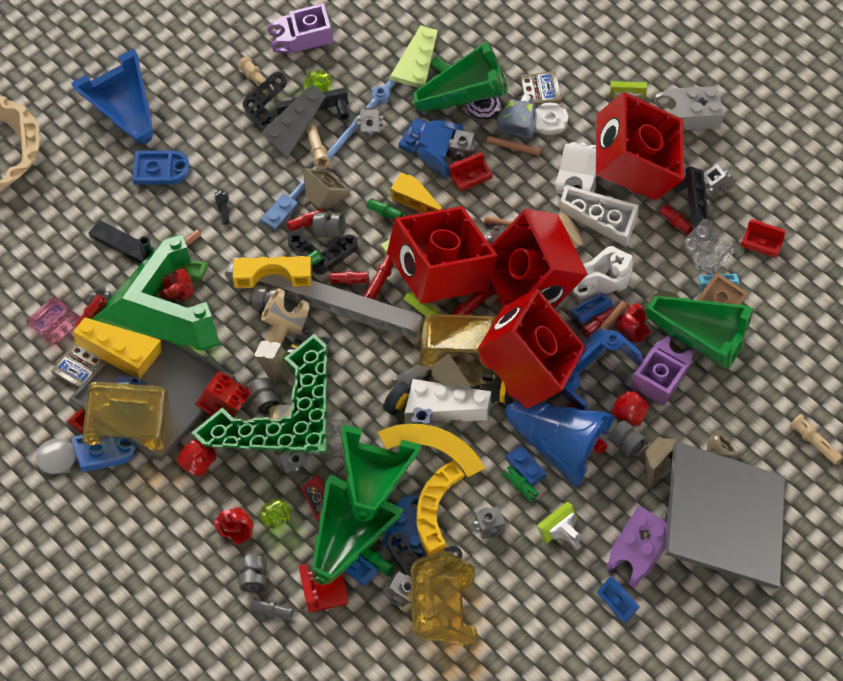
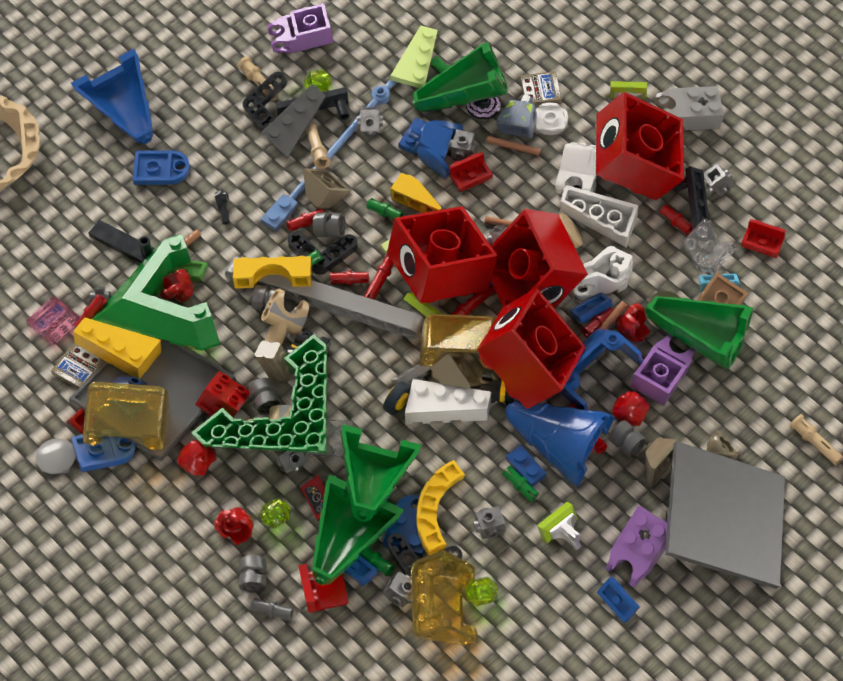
(422, 416): brick -> none
(437, 439): yellow tile -> none
(481, 591): none -> clear neon green head

